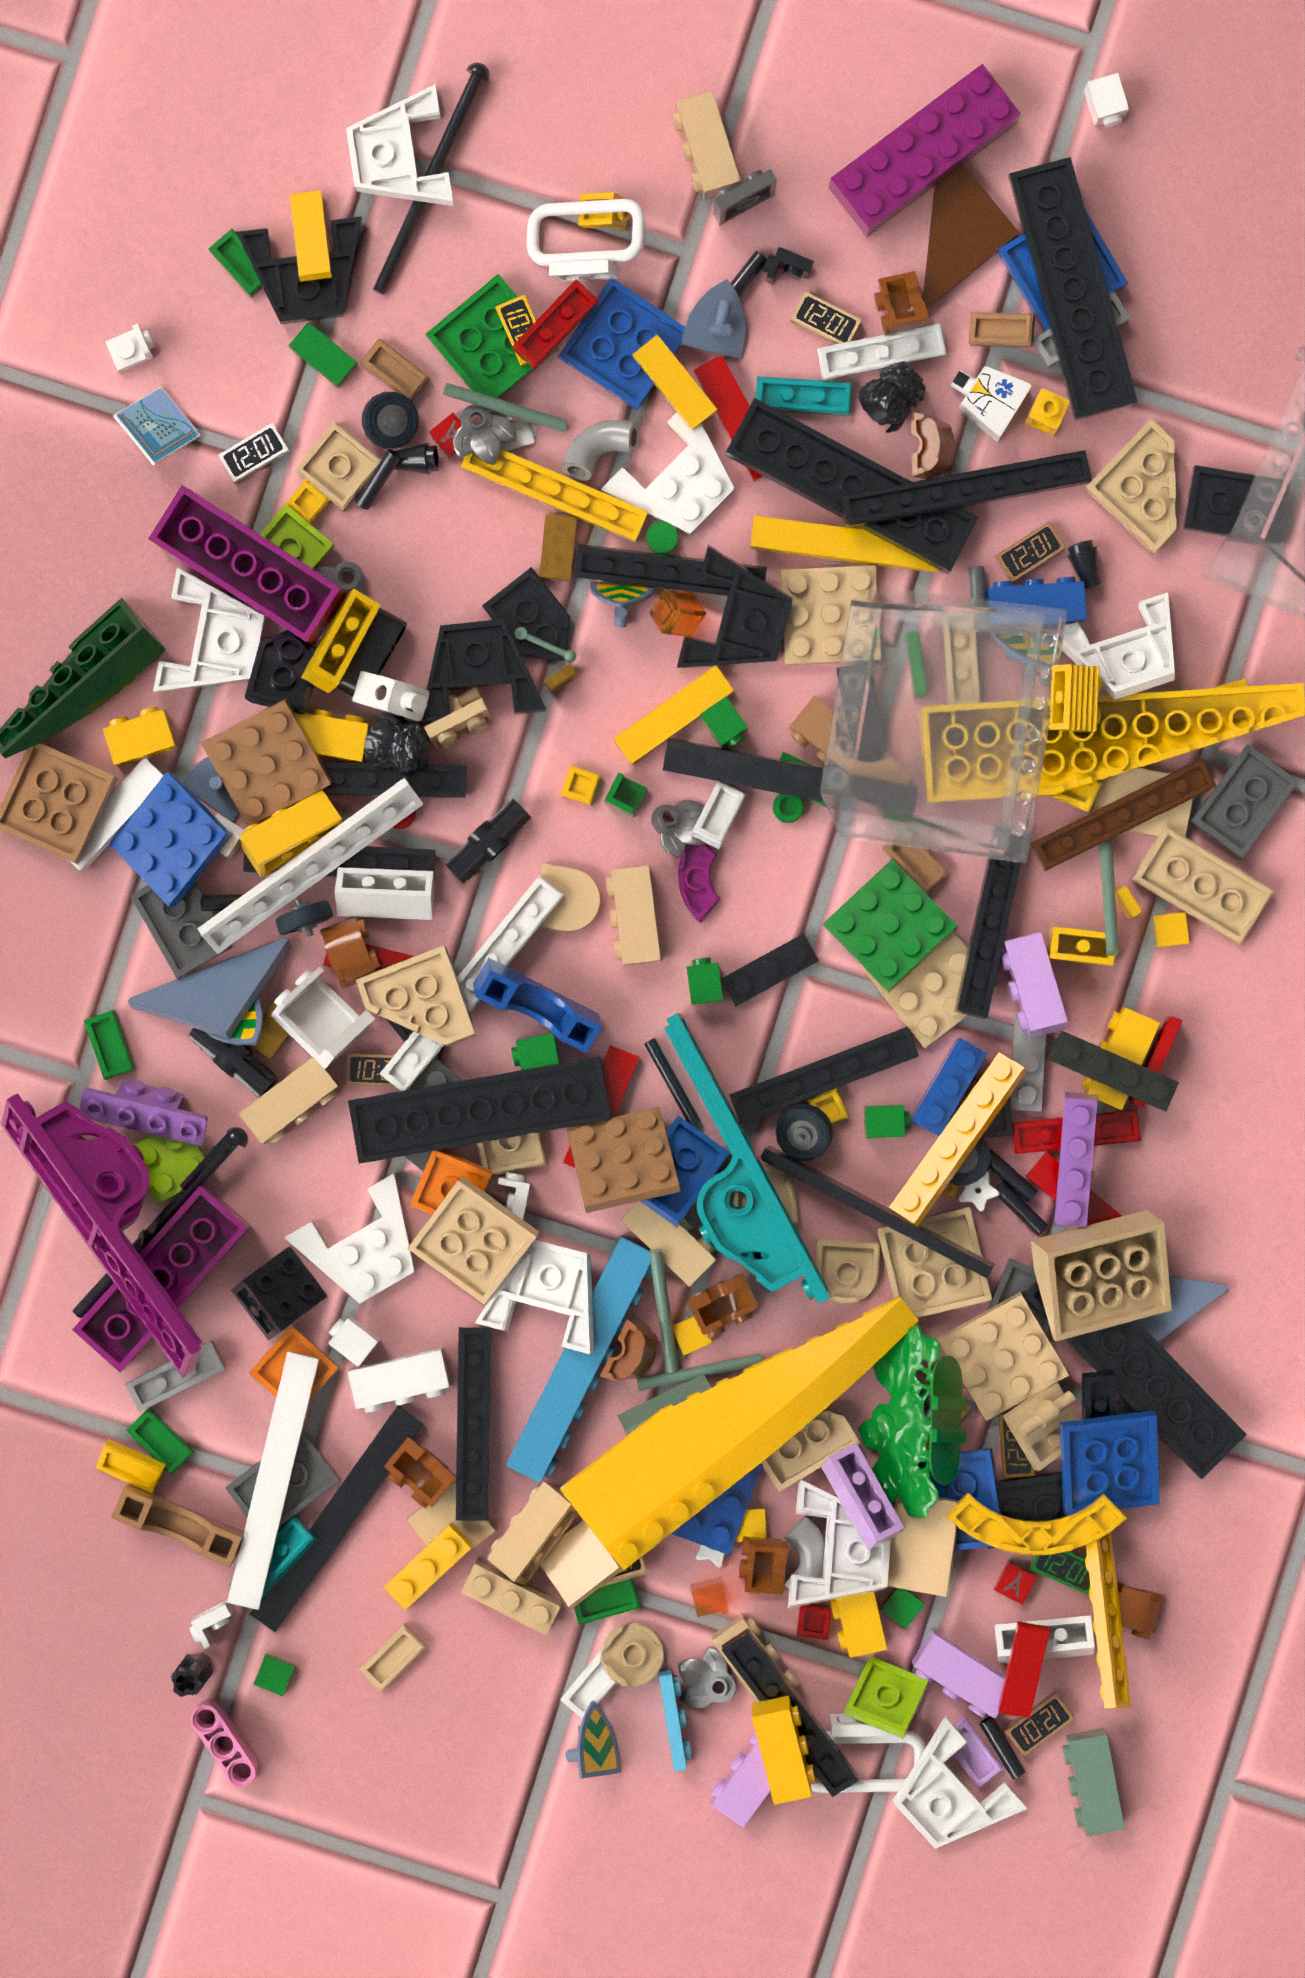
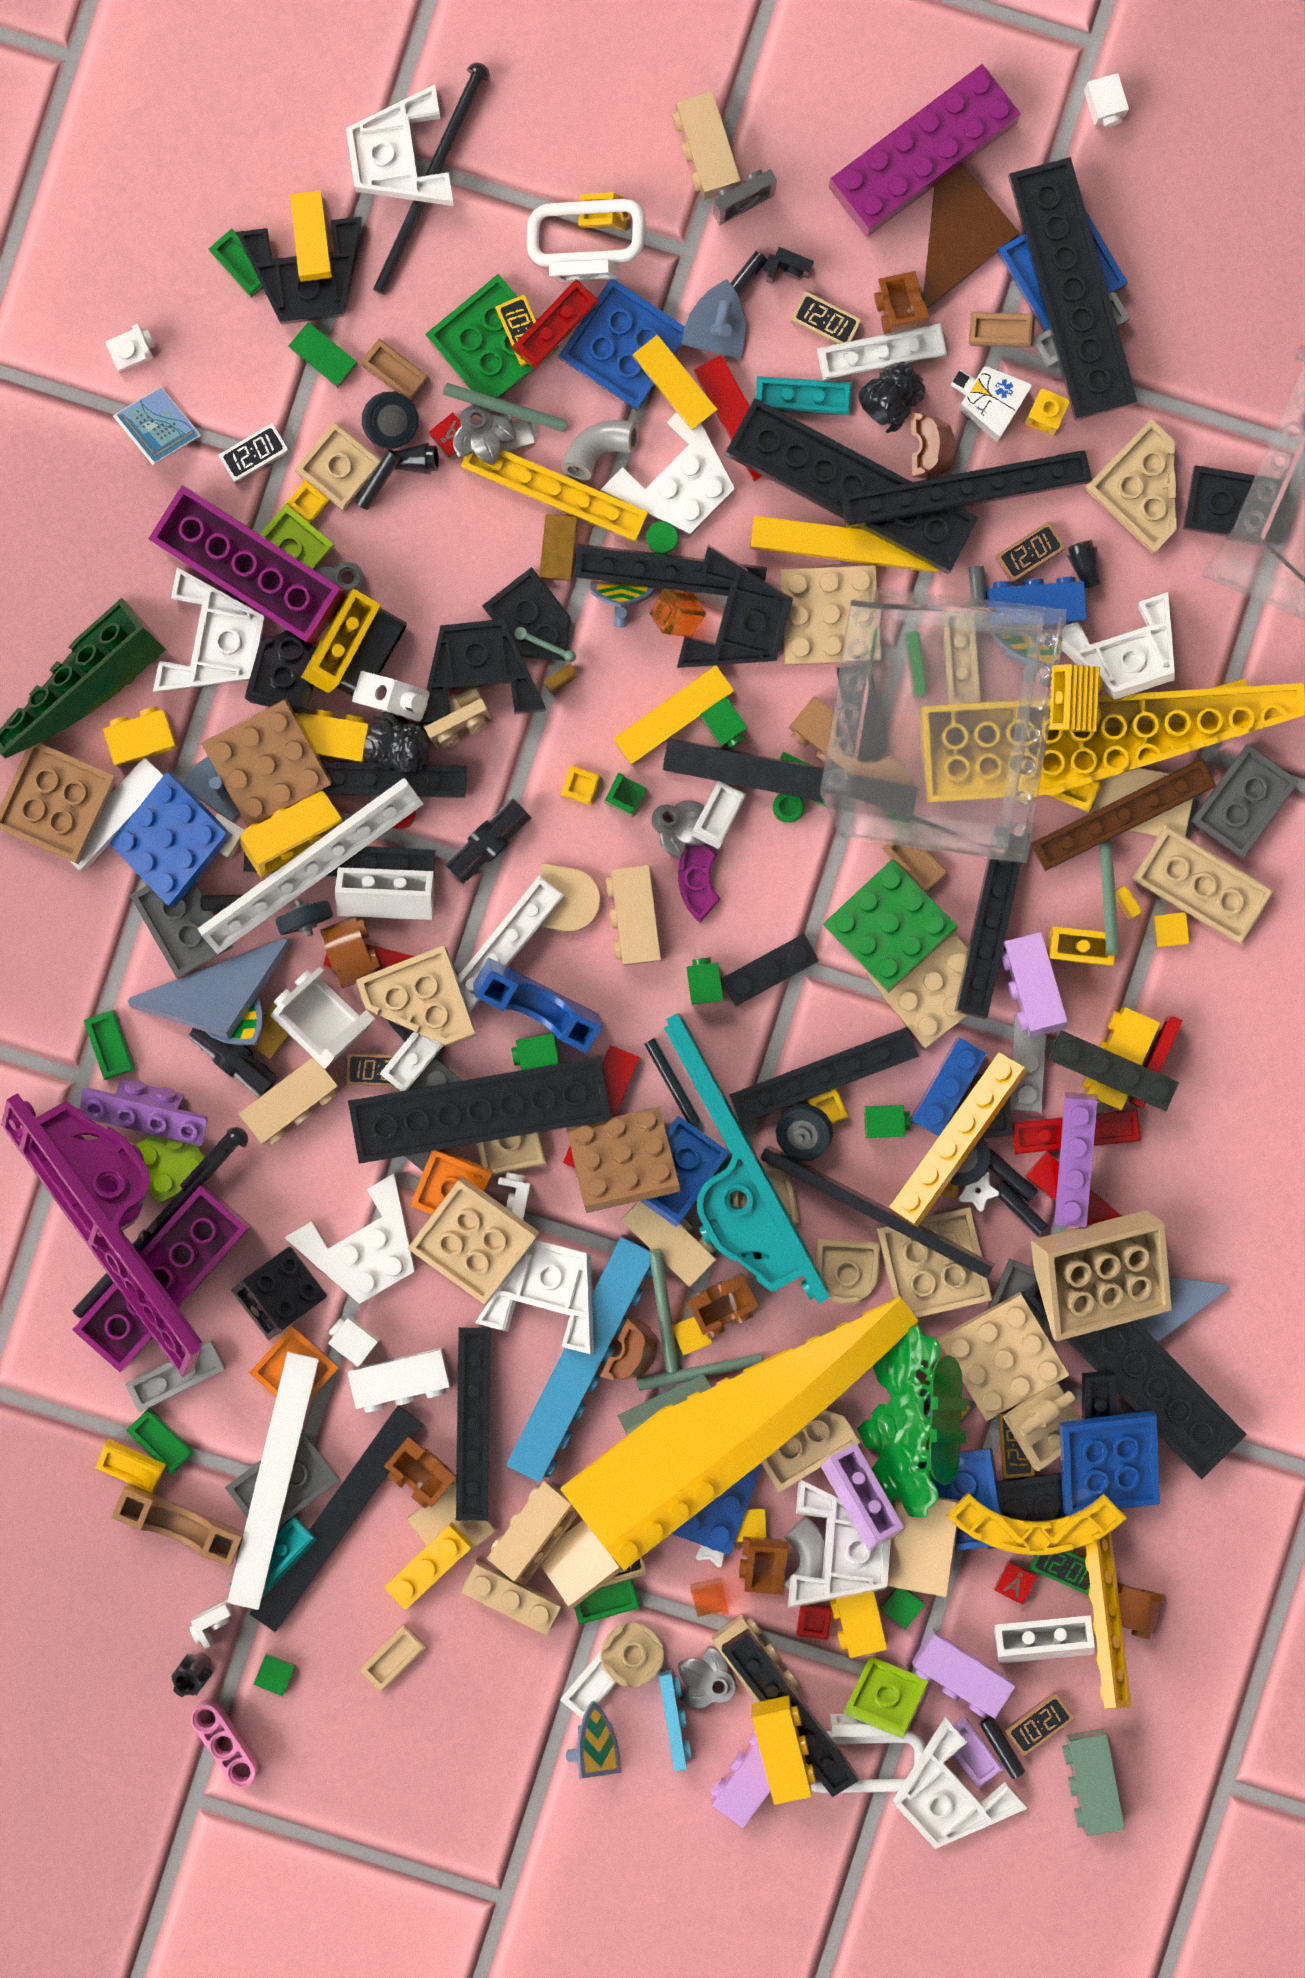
(1023, 1669): red tile -> none

